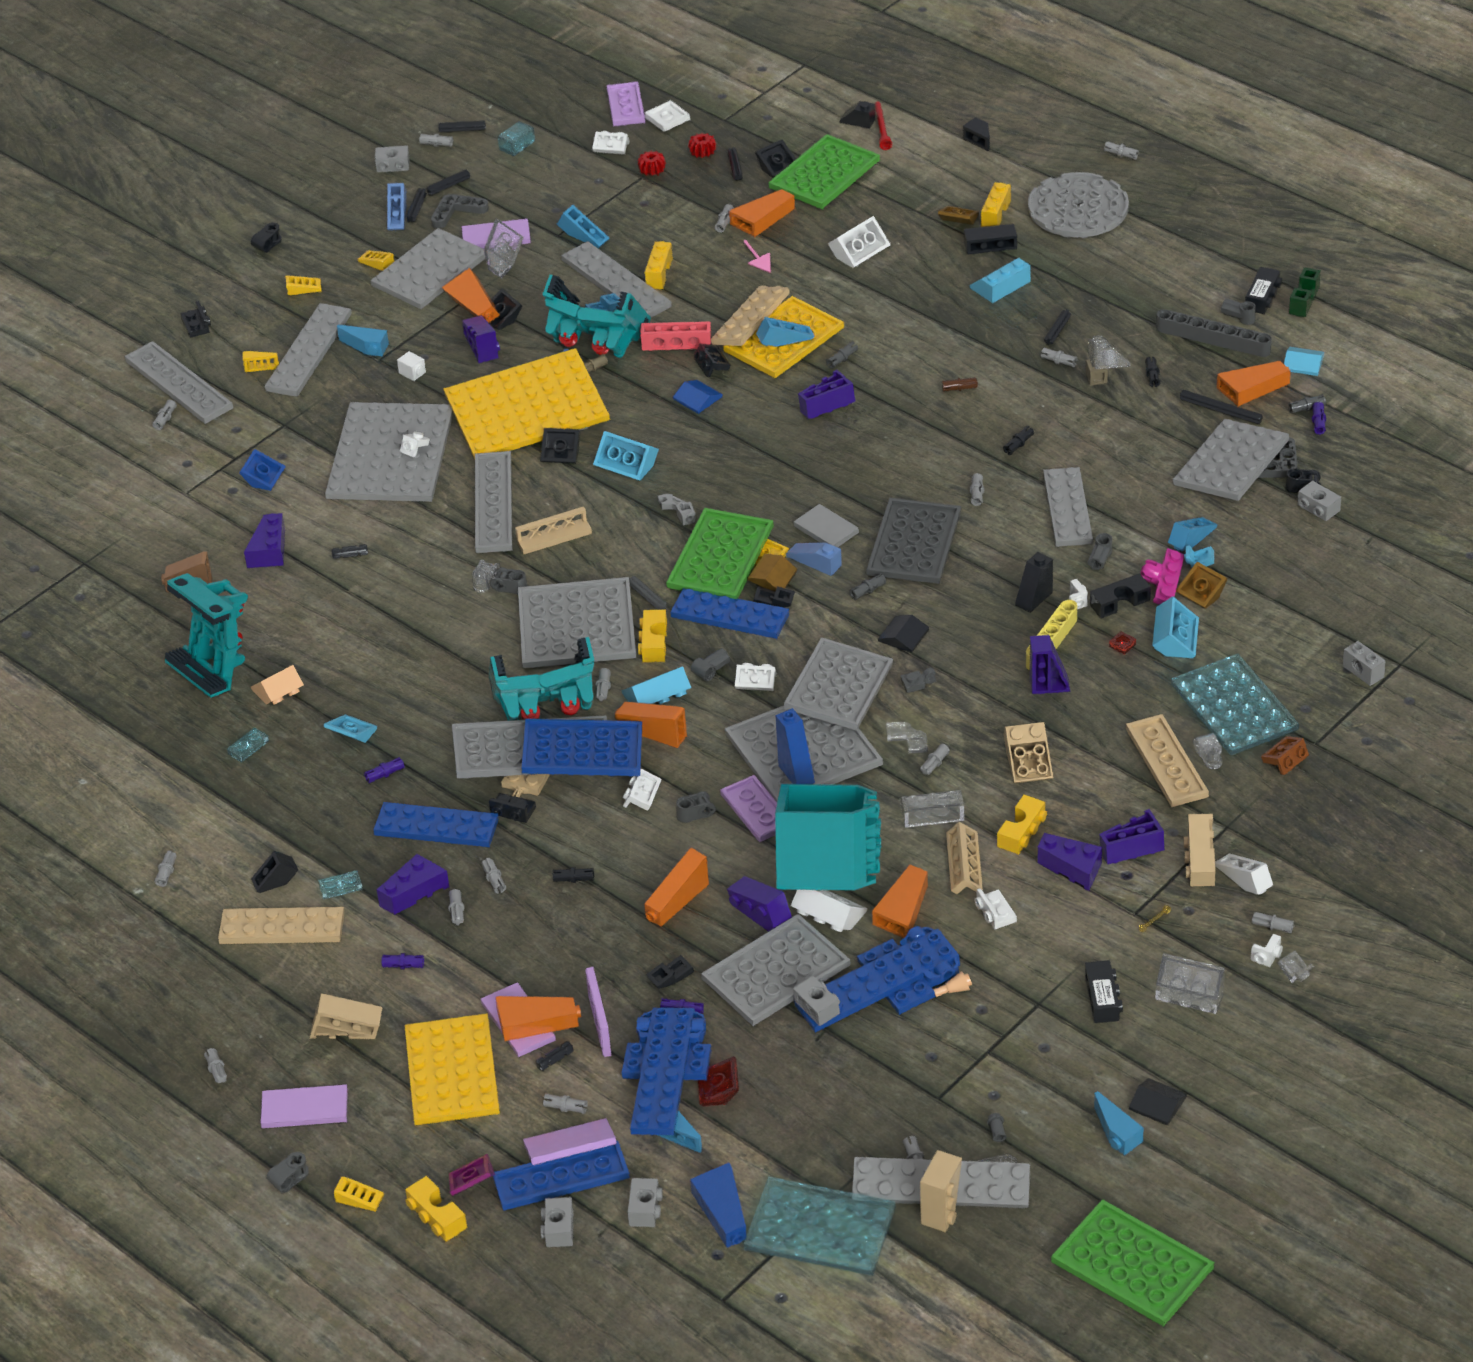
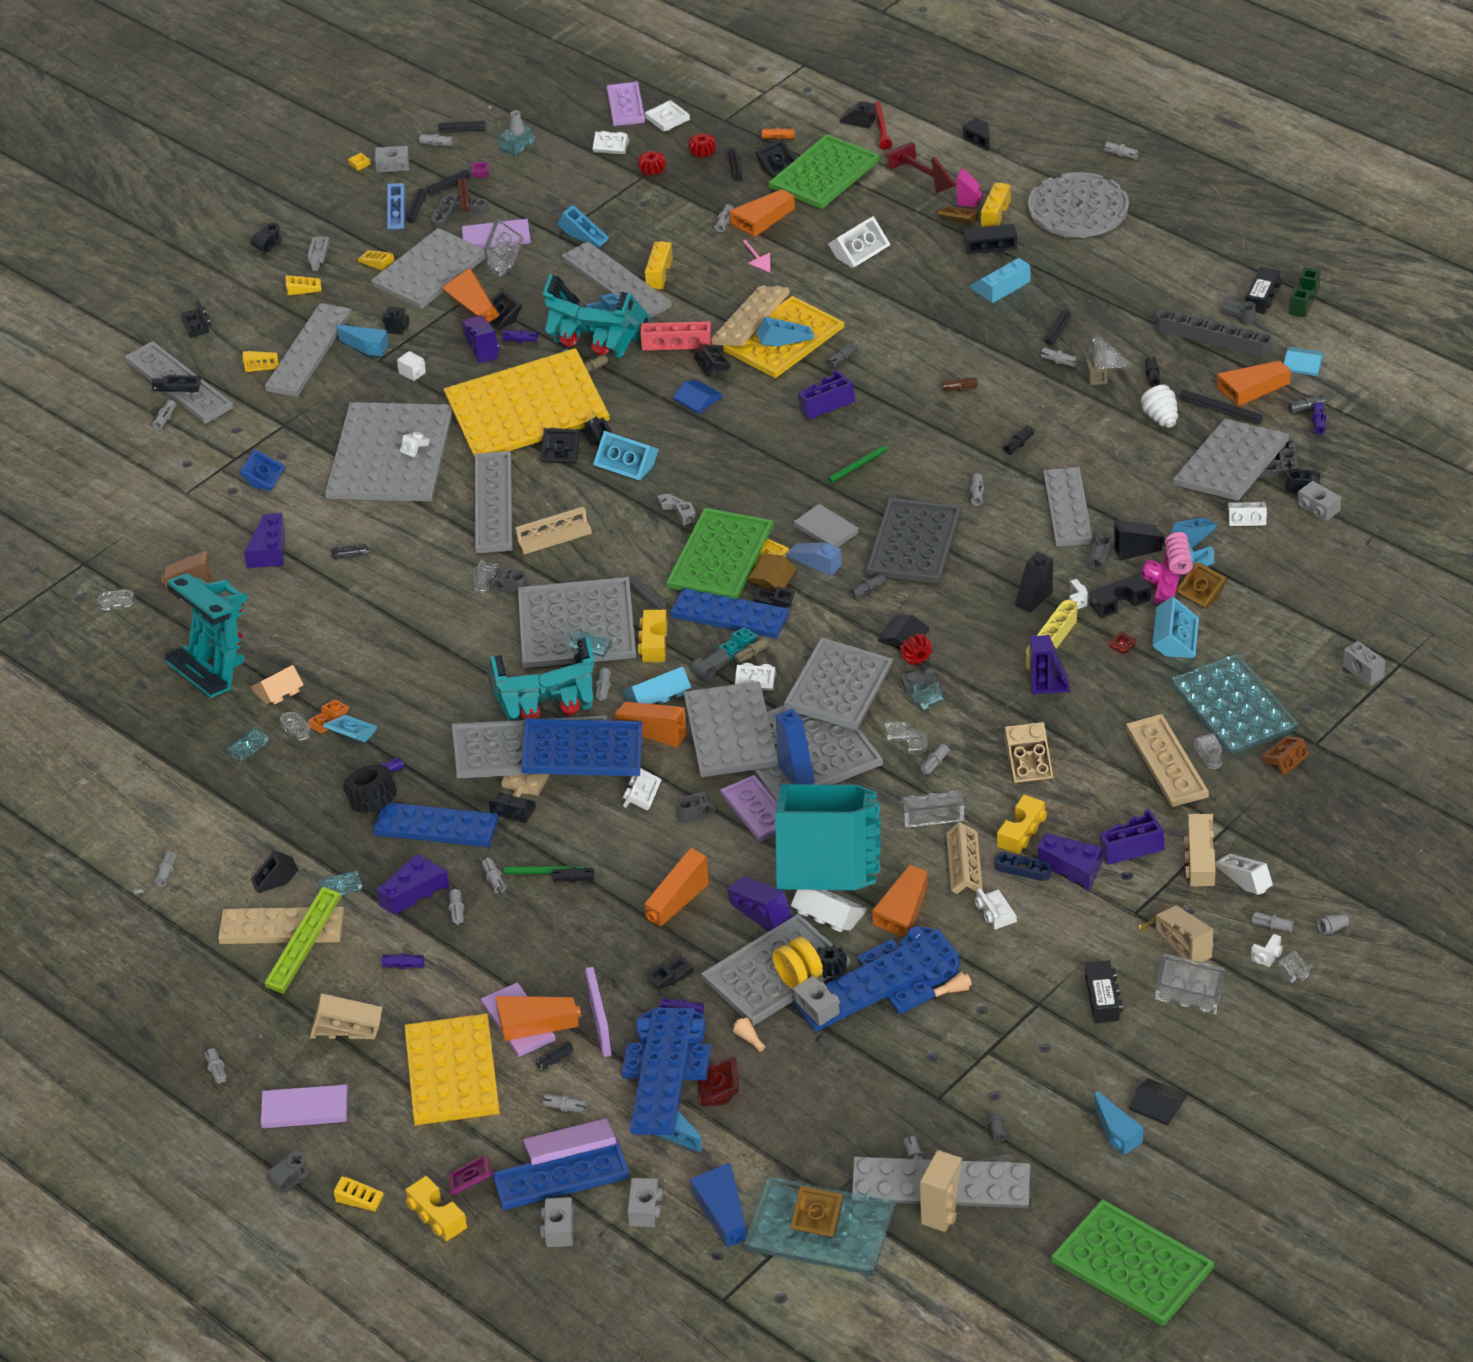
(116, 599): none -> clear plate
(176, 383): none -> black hinge
(295, 726): none -> clear plate
(302, 940): none -> lime plate
(318, 251): none -> light grey hinge
(329, 712): none -> orange slope
(359, 161): none -> yellow tile
(370, 788): none -> black tyre
(395, 320): none -> black brick
(463, 193): none -> copper axle
(480, 169): none -> magenta plate
(516, 124): none -> light grey cone
(520, 336): none -> dark purple pin
(535, 869): none -> green bar
(594, 429): none -> black brick
(599, 644): none -> clear light blue plate
(730, 729): none -> light grey plate
(738, 641): none -> teal slope
(745, 1030): none -> light nougat cone
(751, 650): none -> dark tan axle
(778, 133): none -> orange pin
(797, 962): none -> yellow wheel
(817, 1211): none -> pearl gold slope
(832, 960): none -> black gear
(841, 473): none -> green bar
(907, 154): none -> dark red piece
(916, 649): none -> red gear
(928, 696): none -> clear light blue bracket
(968, 190): none -> dark pink slope
(1008, 867): none -> dark blue beam
(1136, 539): none -> black slope
(1160, 405): none -> white piece
(1178, 553): none -> bright pink piece
(1185, 934): none -> tan wedge
(1247, 513): none -> white bracket
(1331, 923): none -> light grey cone

